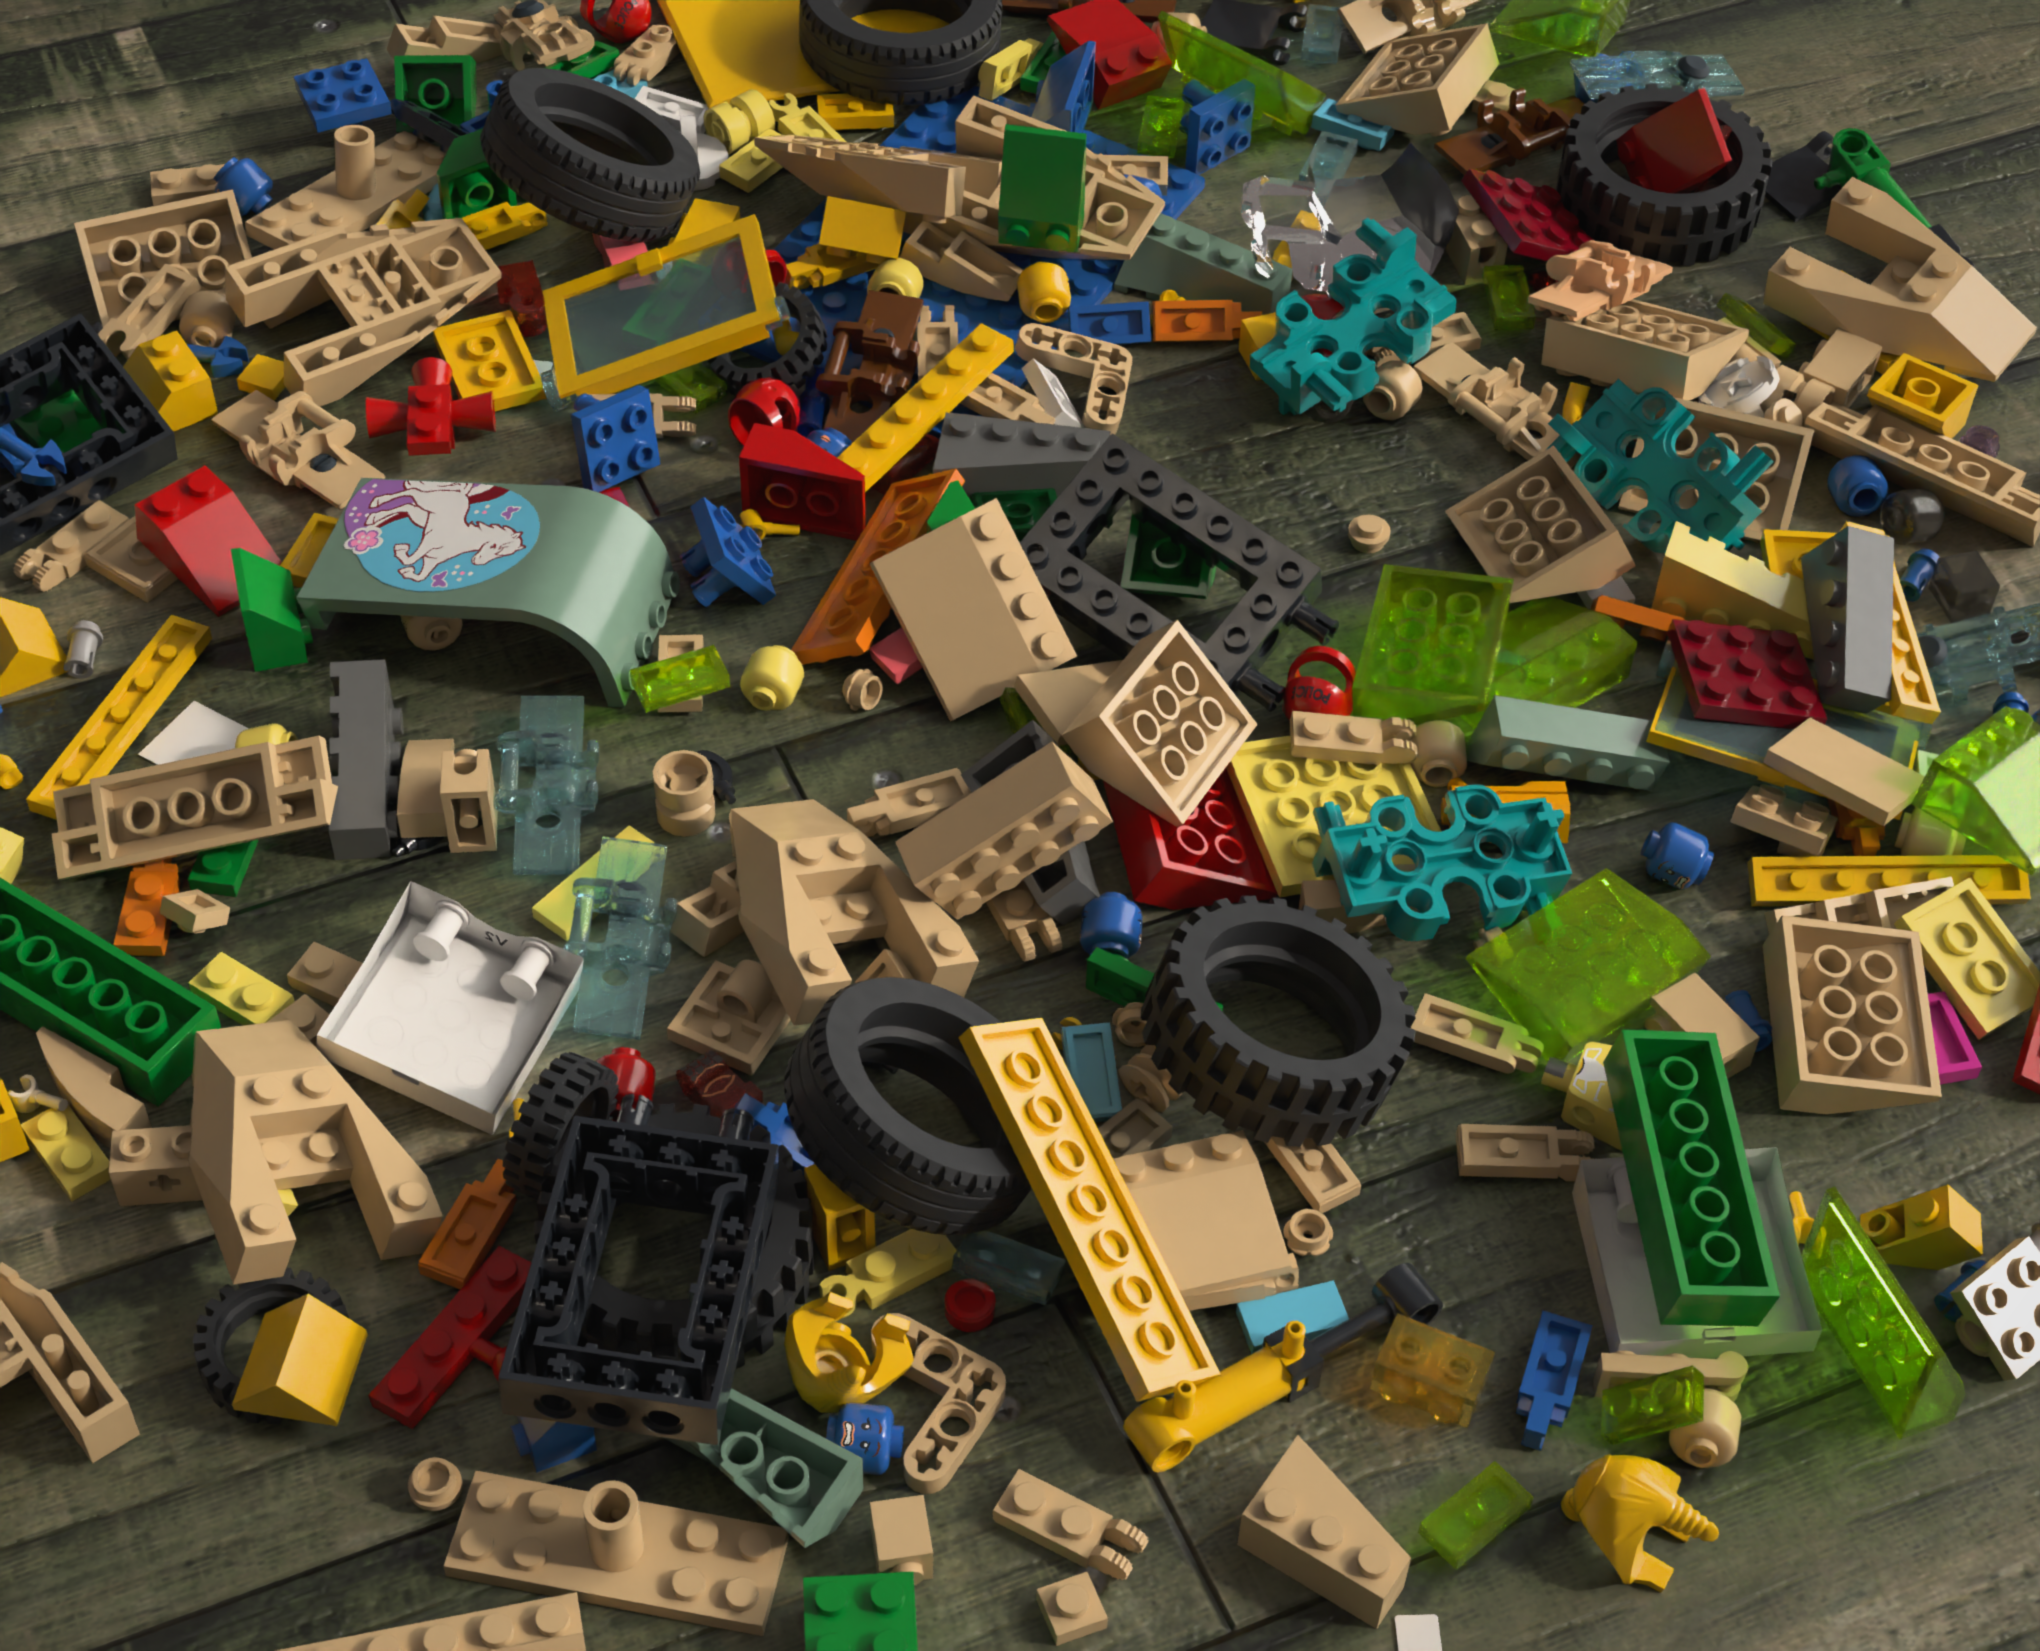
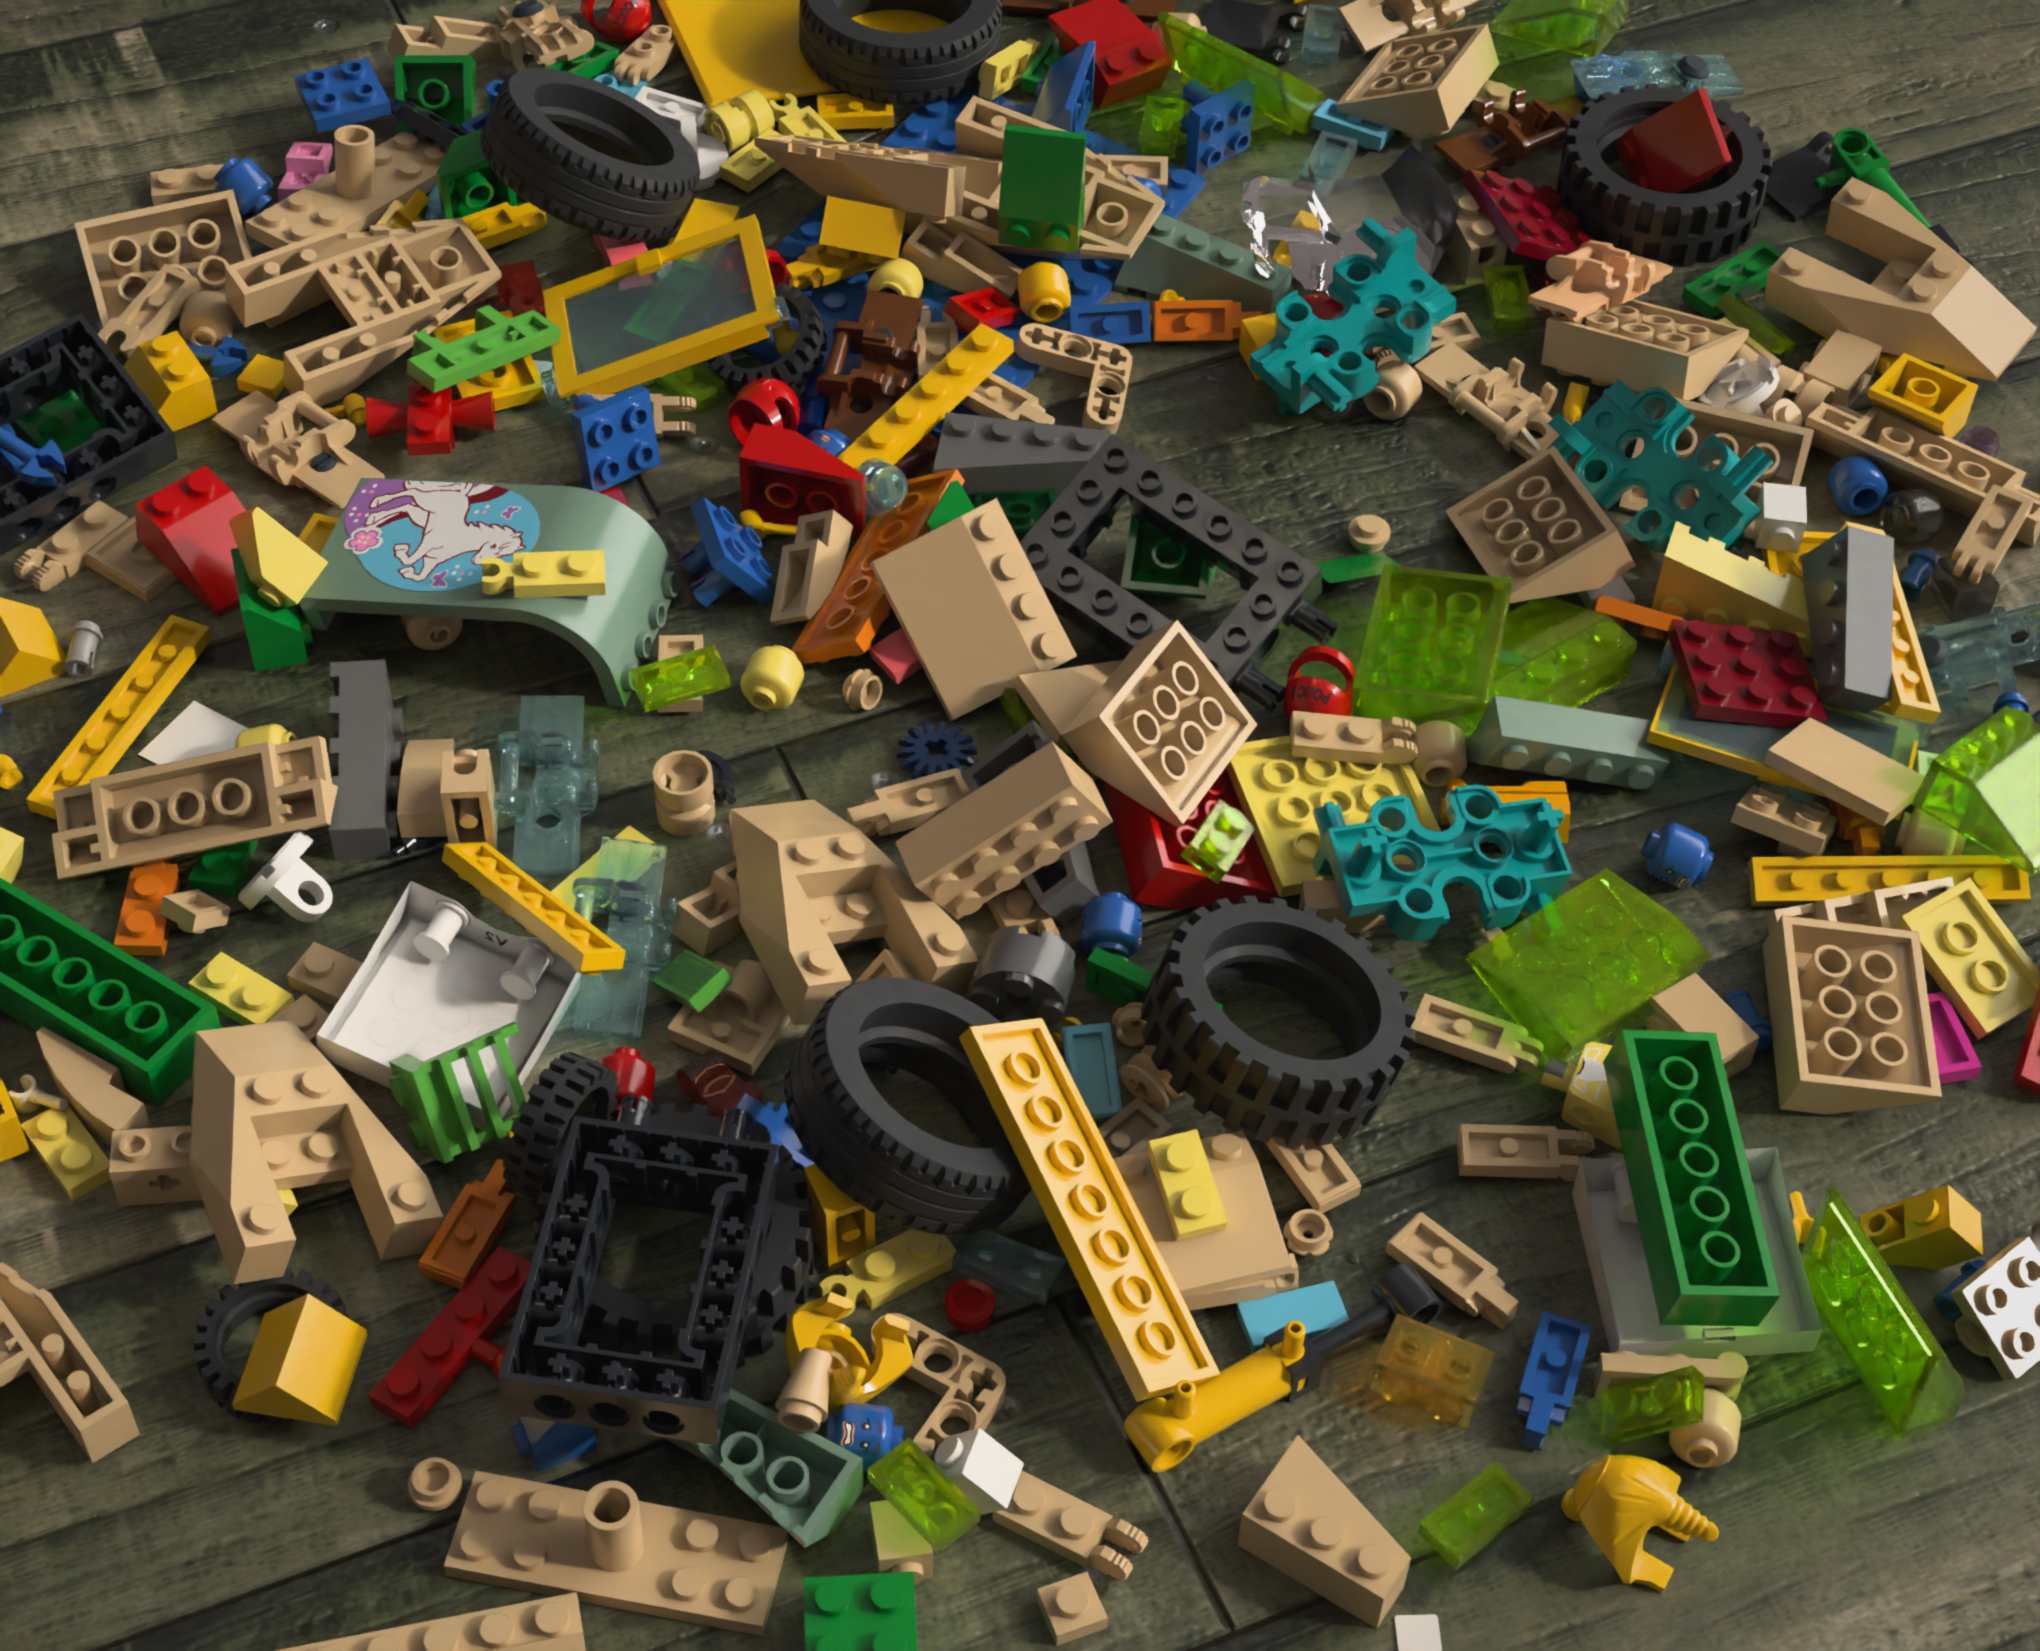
(275, 558): none -> light yellow slope
(283, 878): none -> white tile
(304, 165): none -> bright pink slope
(353, 407): none -> yellow hand
(435, 1102): none -> bright green plate
(493, 345): none -> bright green hinge
(534, 907): none -> yellow plate
(546, 574): none -> light yellow plate
(692, 980): none -> bright green tile
(806, 1393): none -> tan cone
(810, 566): none -> tan slope
(884, 486): none -> clear light blue cone
(918, 753): none -> dark blue gear
(923, 1495): none -> clear neon green plate
(979, 1468): none -> white brick
(983, 307): none -> red plate
(1024, 976): none -> dark grey brick
(1051, 395): white plate -> none
(1186, 1185): none -> light yellow plate
(1218, 841): none -> clear neon green plate
(1354, 567): none -> green sticker
(1453, 1270): none -> tan hinge
(1738, 277): none -> green plate
(1782, 517): none -> white brick
(1990, 532): none -> tan hinge

